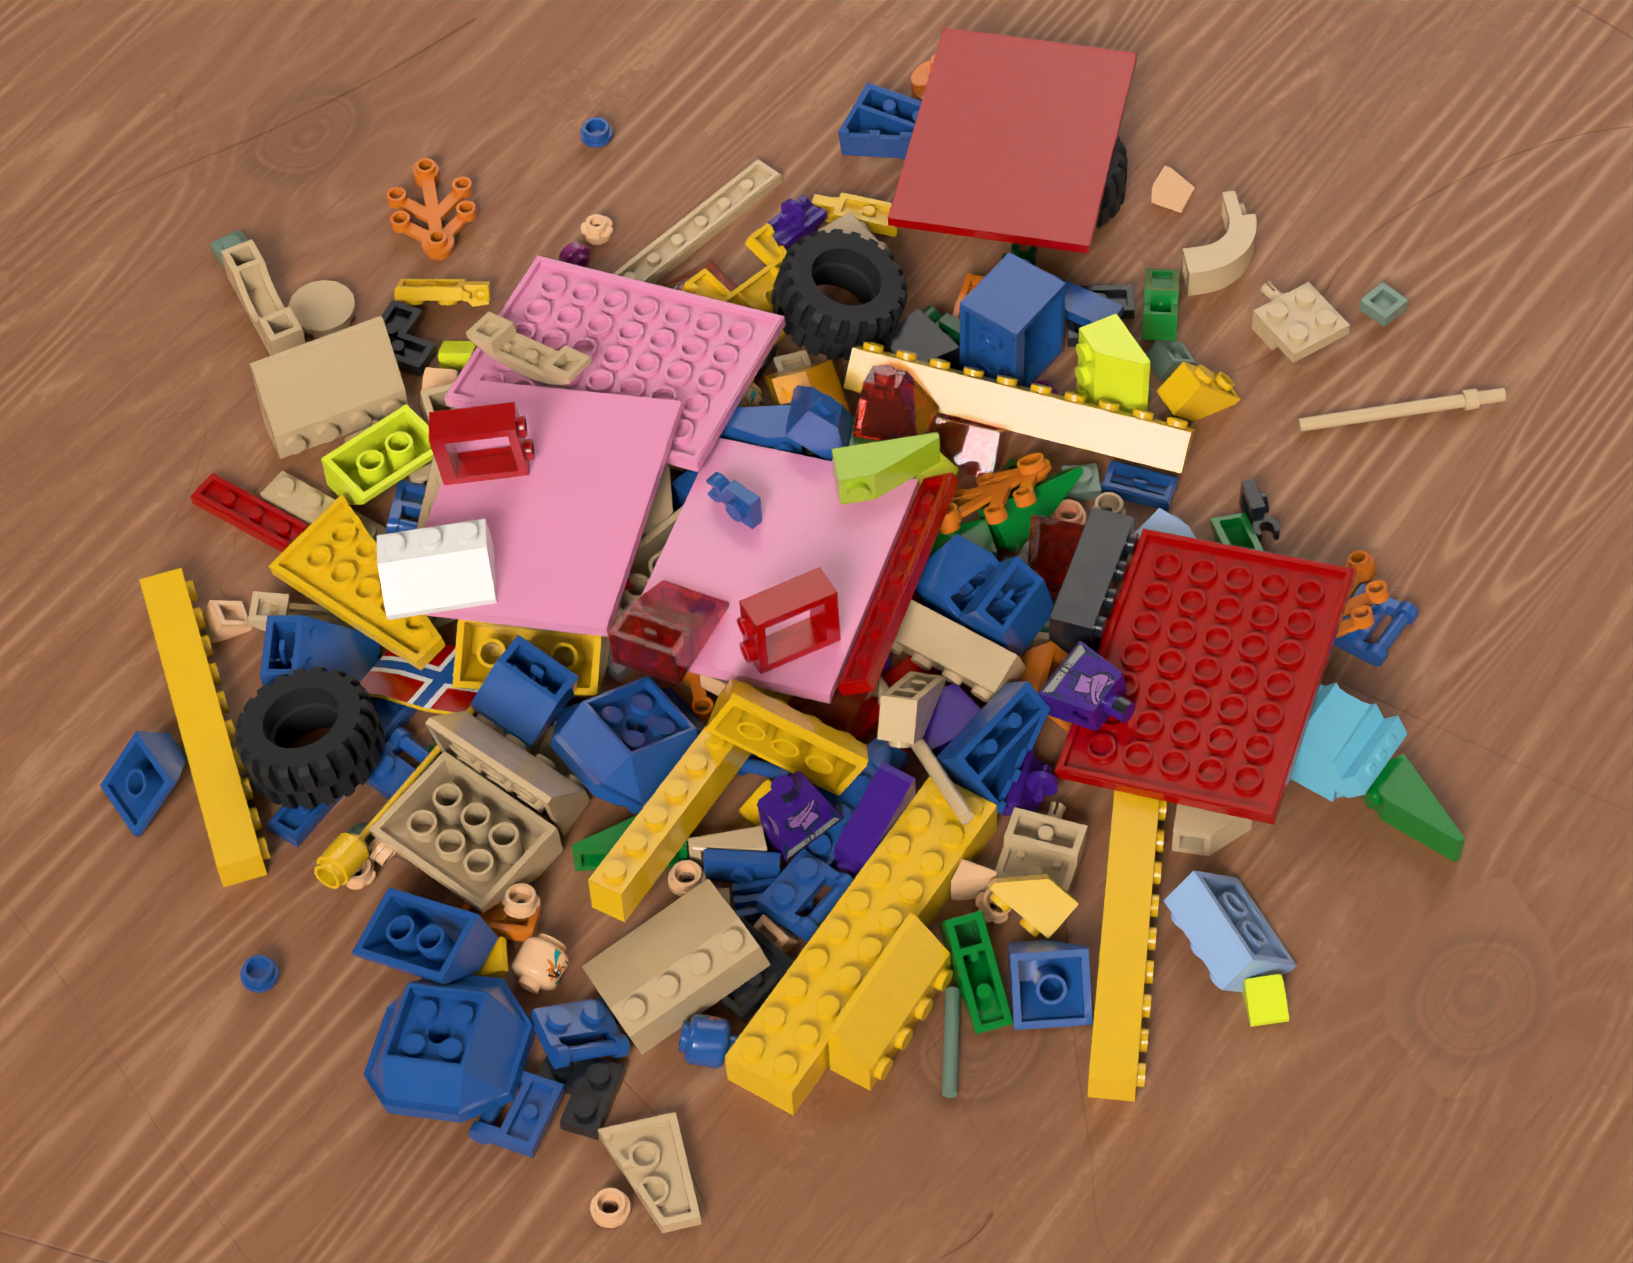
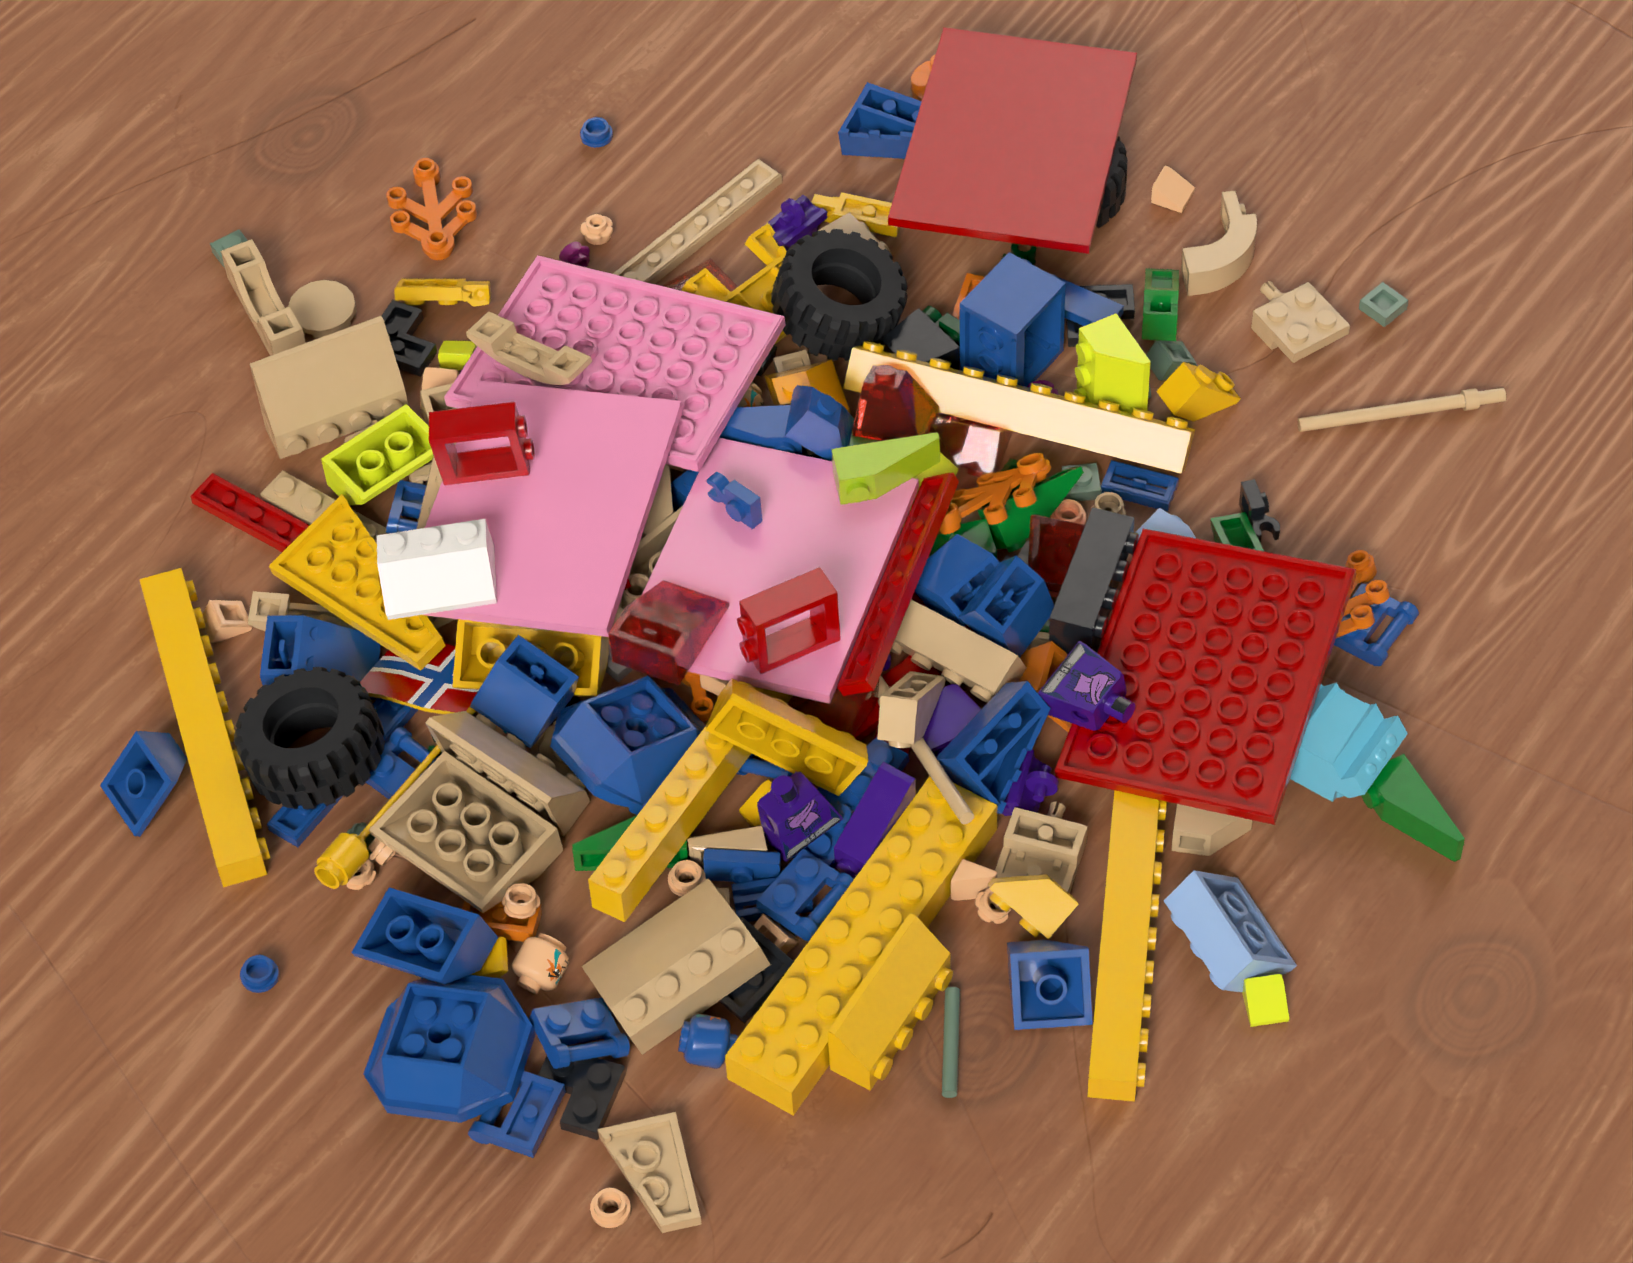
(976, 971): green slope -> none

